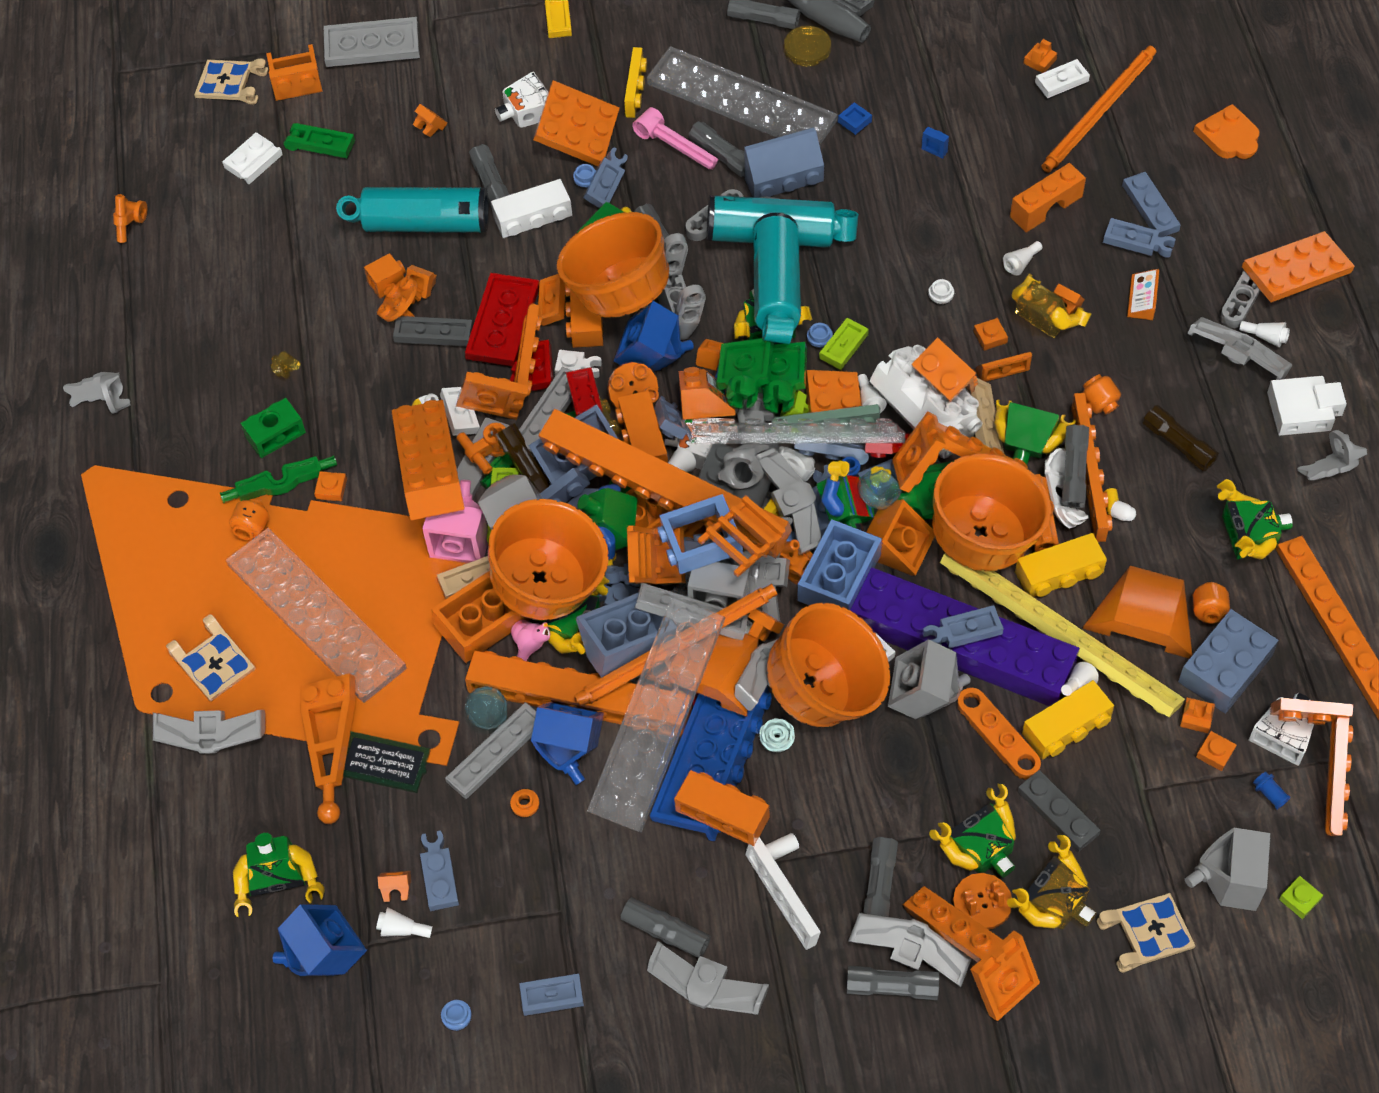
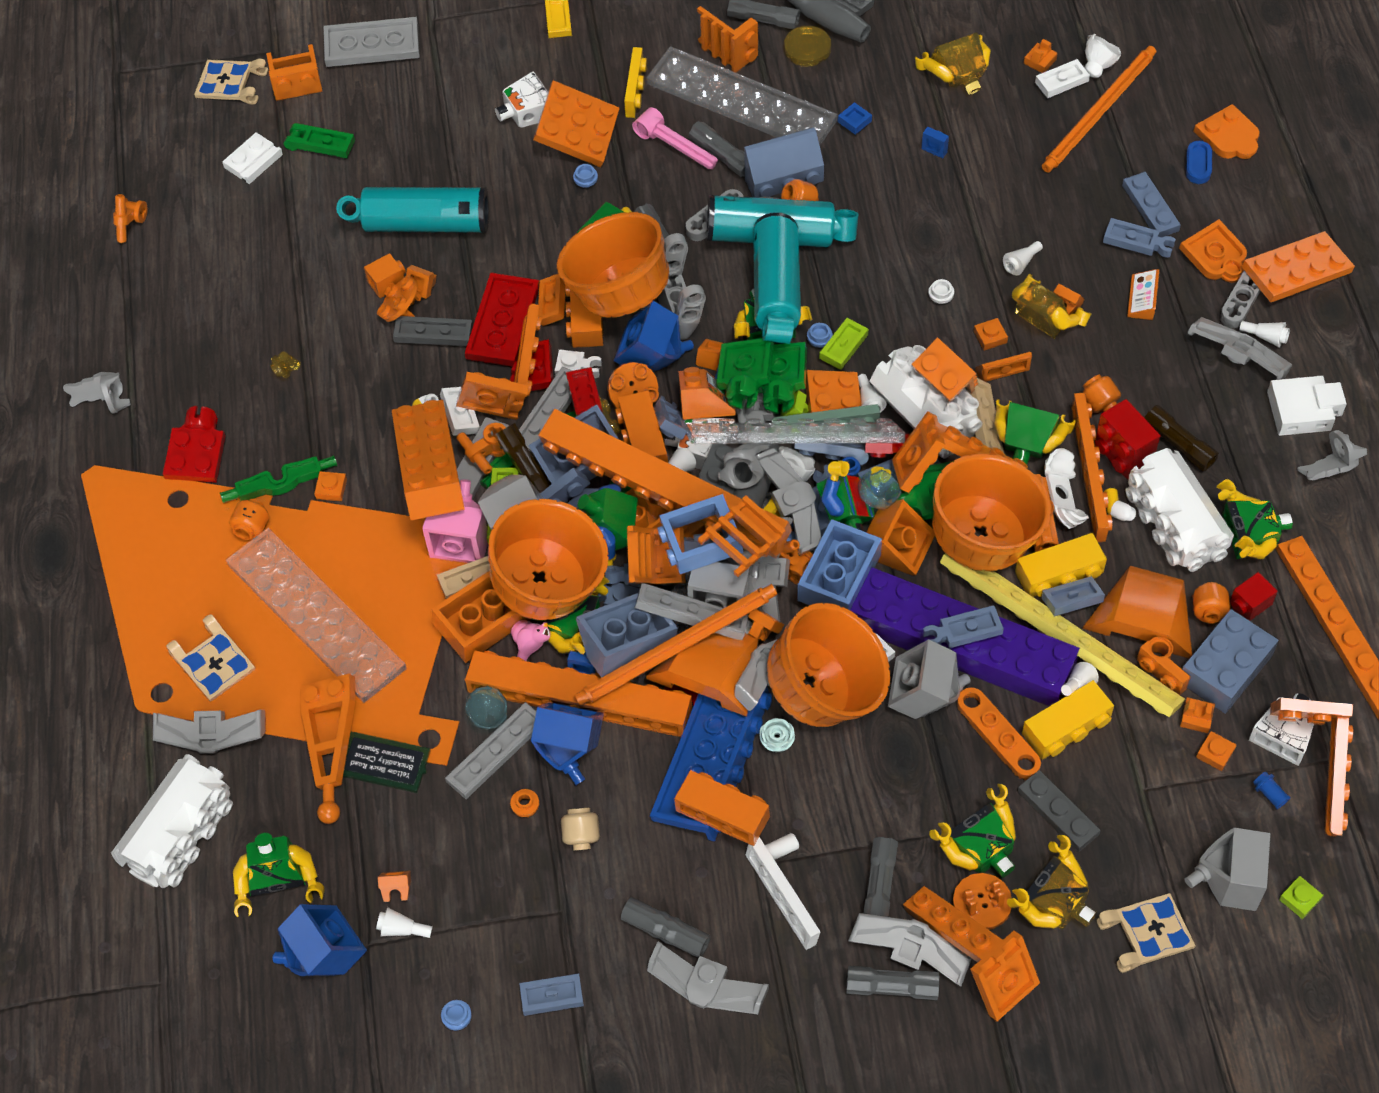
(175, 817): none -> white brick
(195, 448): none -> red plate
(285, 427): green brick -> none
(431, 119): orange tile -> none
(438, 874): sand blue plate -> none
(485, 167): dark grey axle -> none
(531, 208): white brick -> none
(580, 663): none -> blue plate
(580, 828): none -> tan head
(605, 179): sand blue plate -> none
(656, 714): clear plate -> none
(732, 46): none -> orange plate
(800, 190): none -> orange head
(958, 62): none -> clear yellow torso
(1032, 205): orange arch -> none
(1073, 596): none -> sand blue plate
(1075, 466): dark grey axle -> none
(1100, 55): none -> white hair
(1125, 437): none -> red brick
(1162, 666): none -> orange plate
(1182, 512): none -> white brick
(1198, 162): none -> blue tile
(1216, 252): none -> orange plate
(1253, 597): none -> red brick

